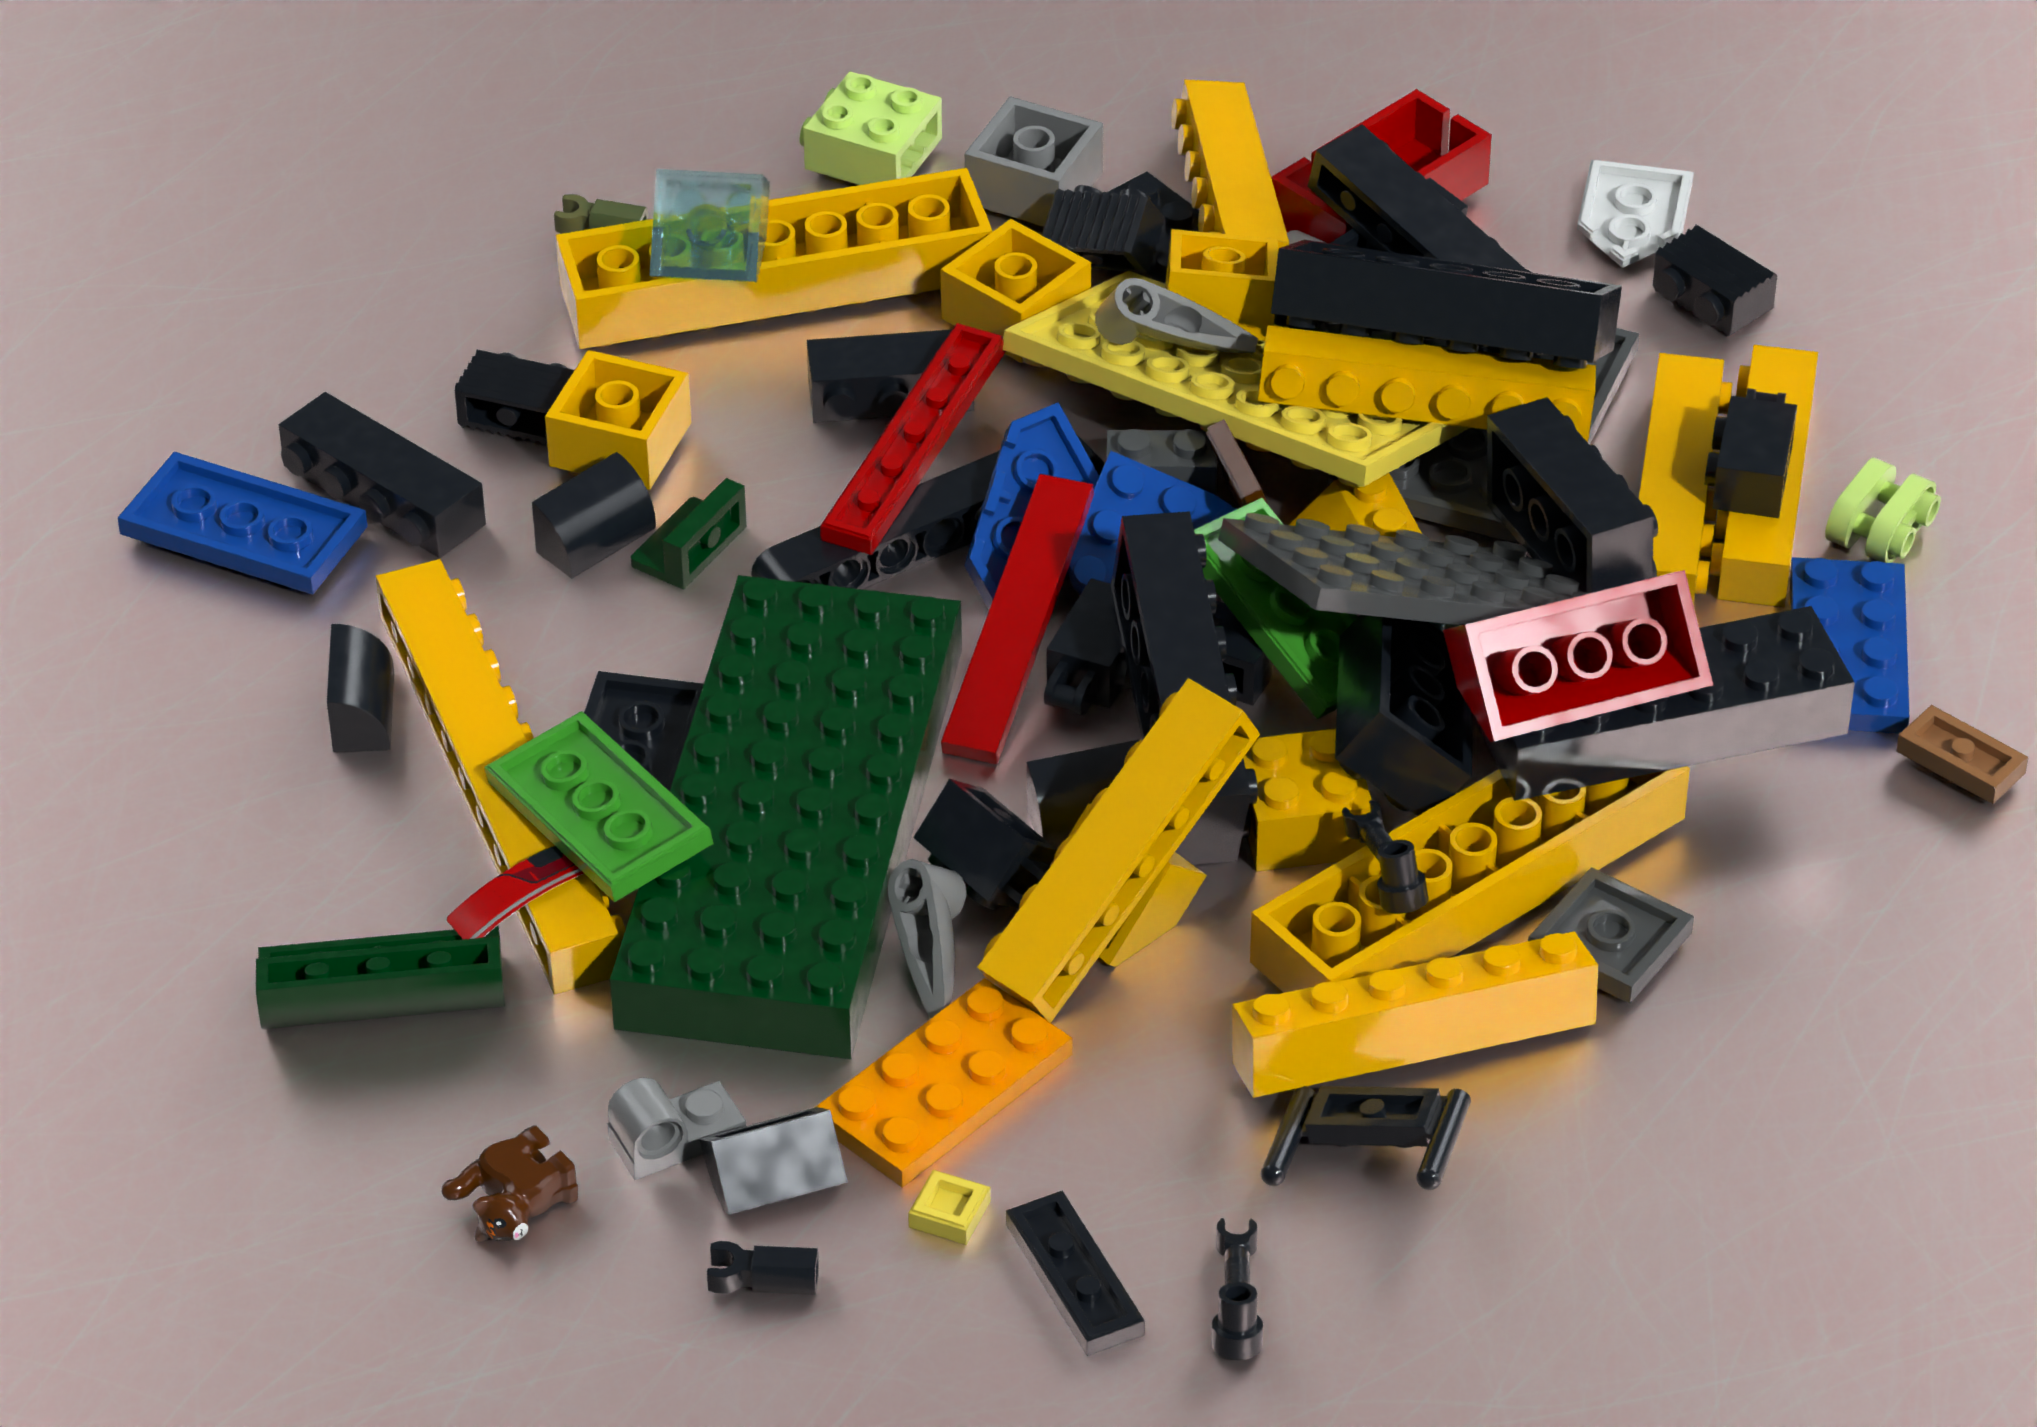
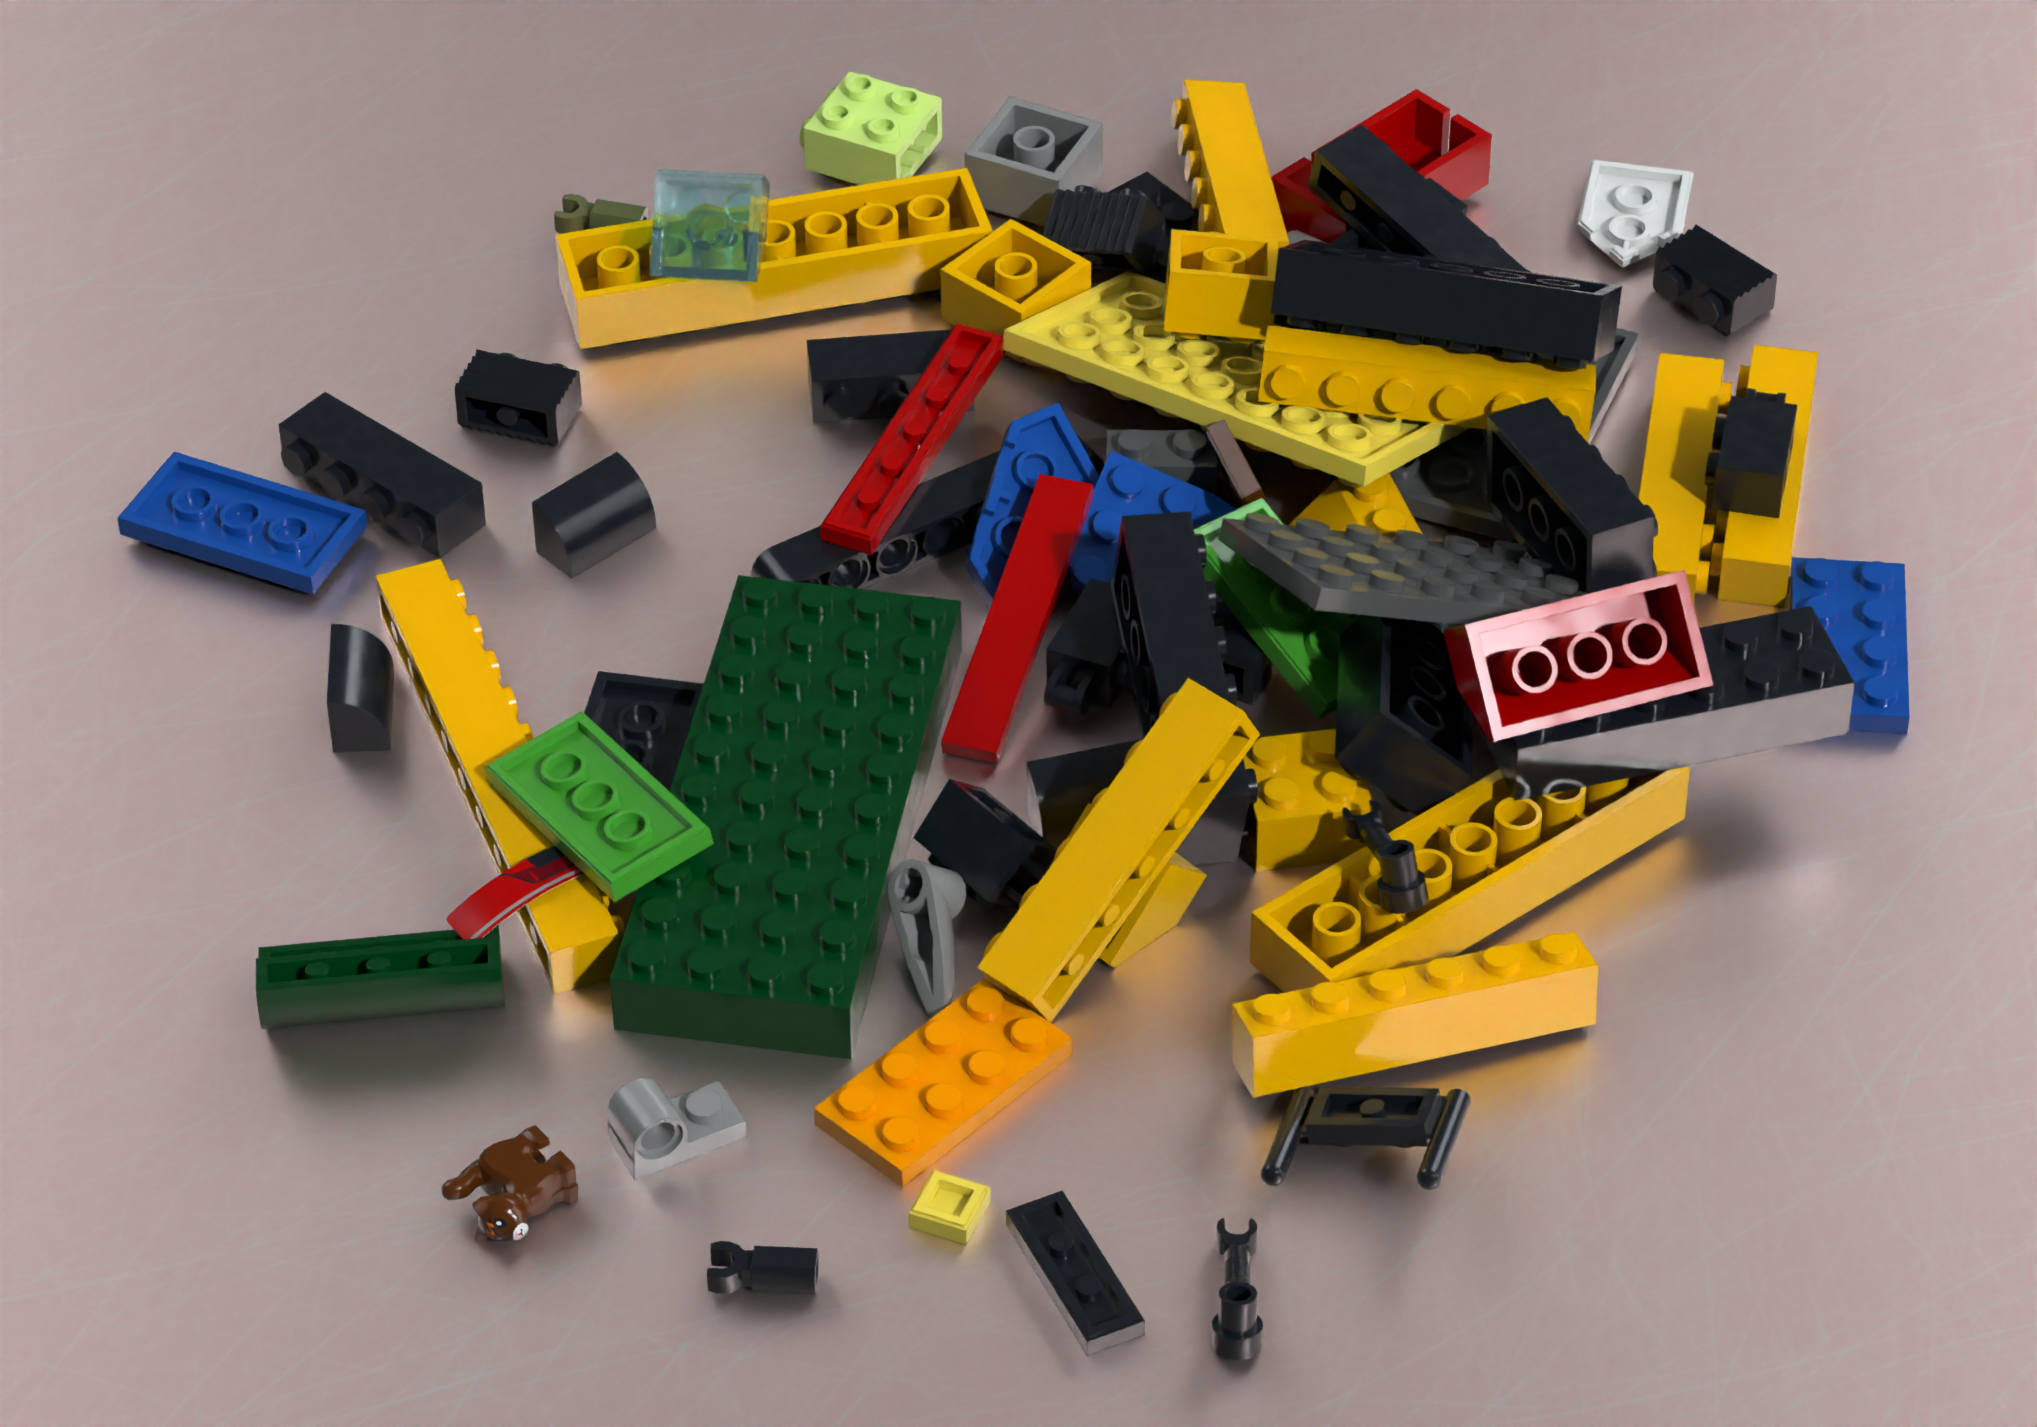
(618, 408): yellow brick -> none
(693, 535): dark green panel -> none
(774, 1160): brick -> none
(1151, 310): light grey piece -> none
(1621, 928): dark grey plate -> none
(1887, 527): yellowish green brick -> none
(1962, 754): medium nougat plate -> none

